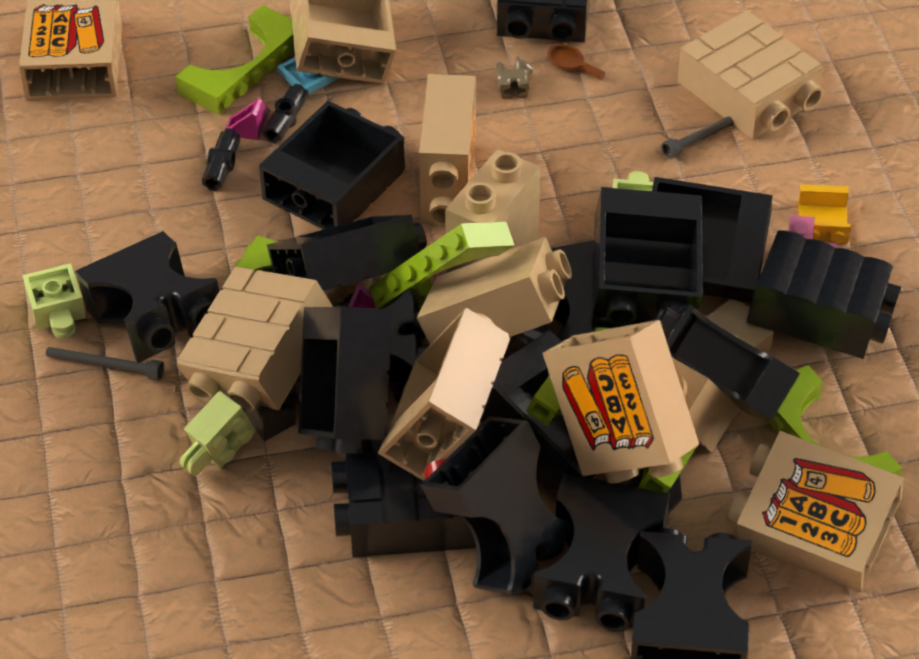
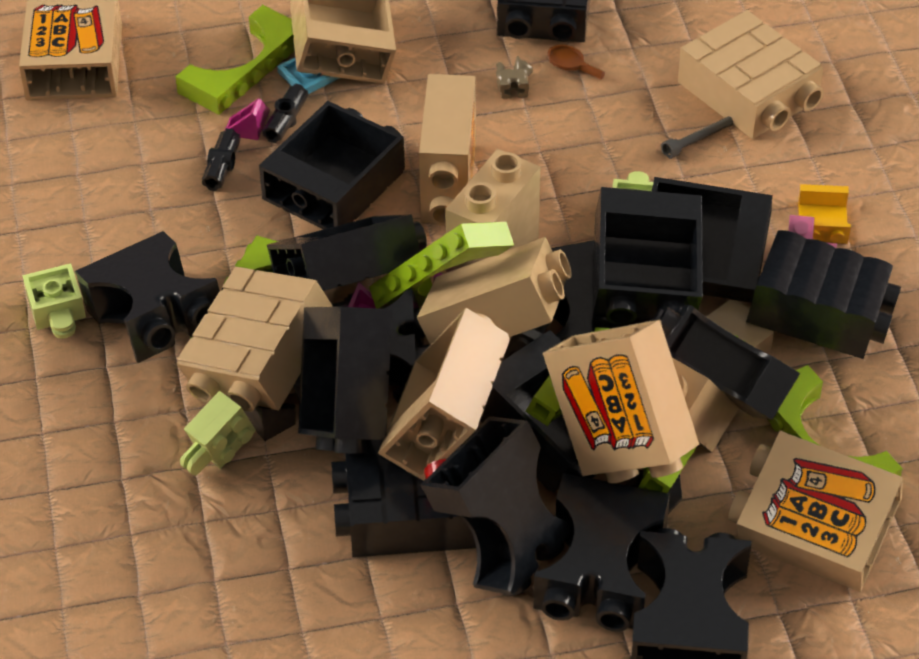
(152, 369): dark grey piece -> none

